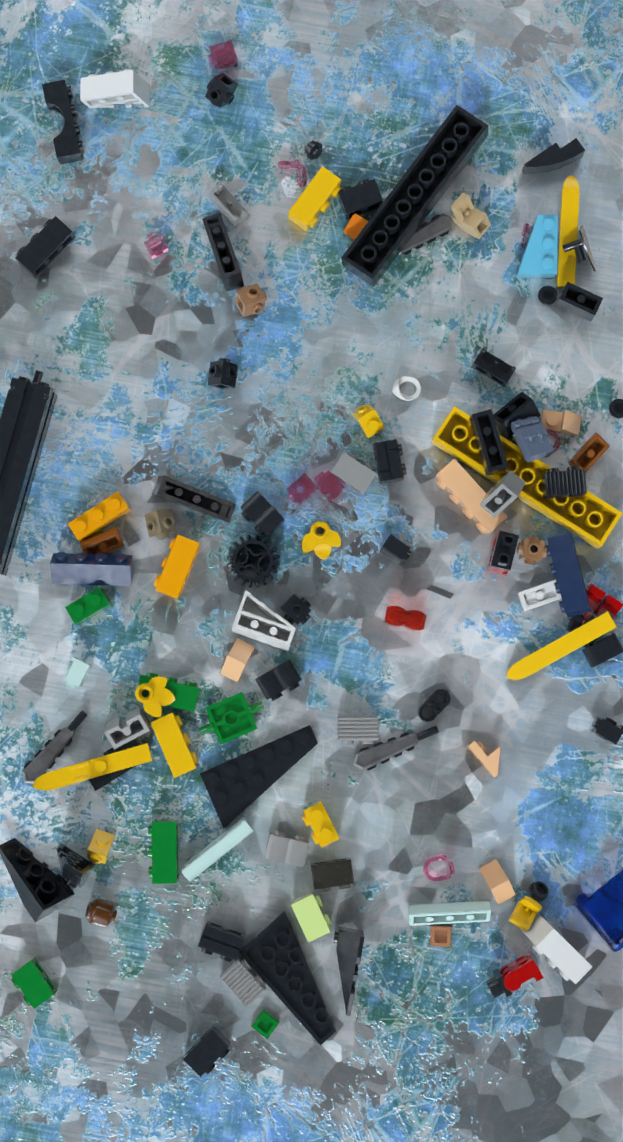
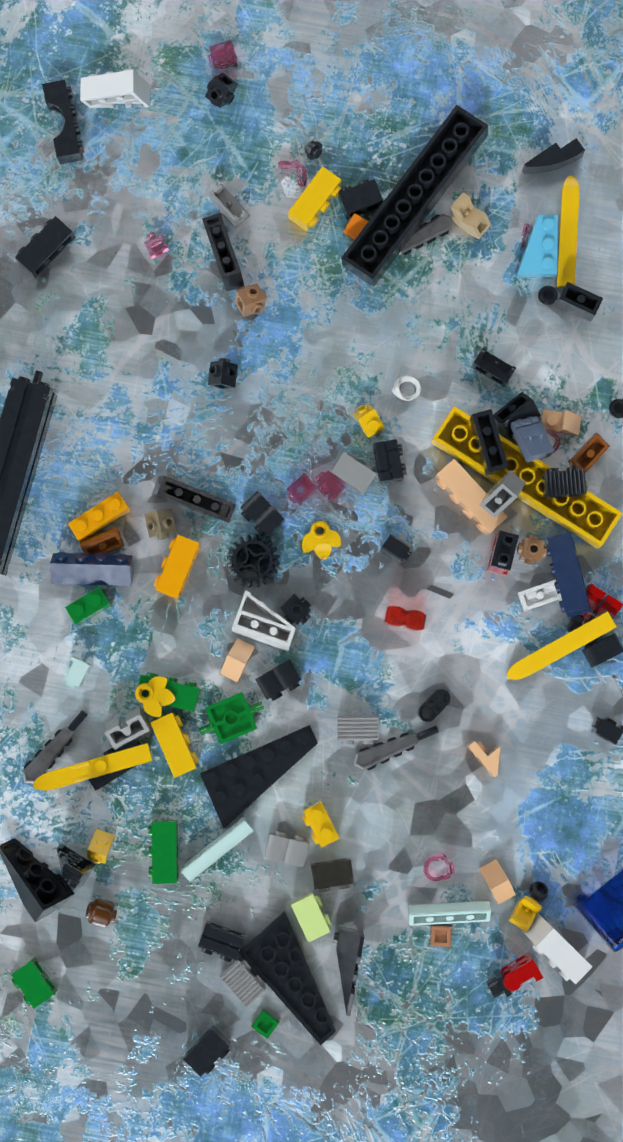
(577, 246): black shield -> none

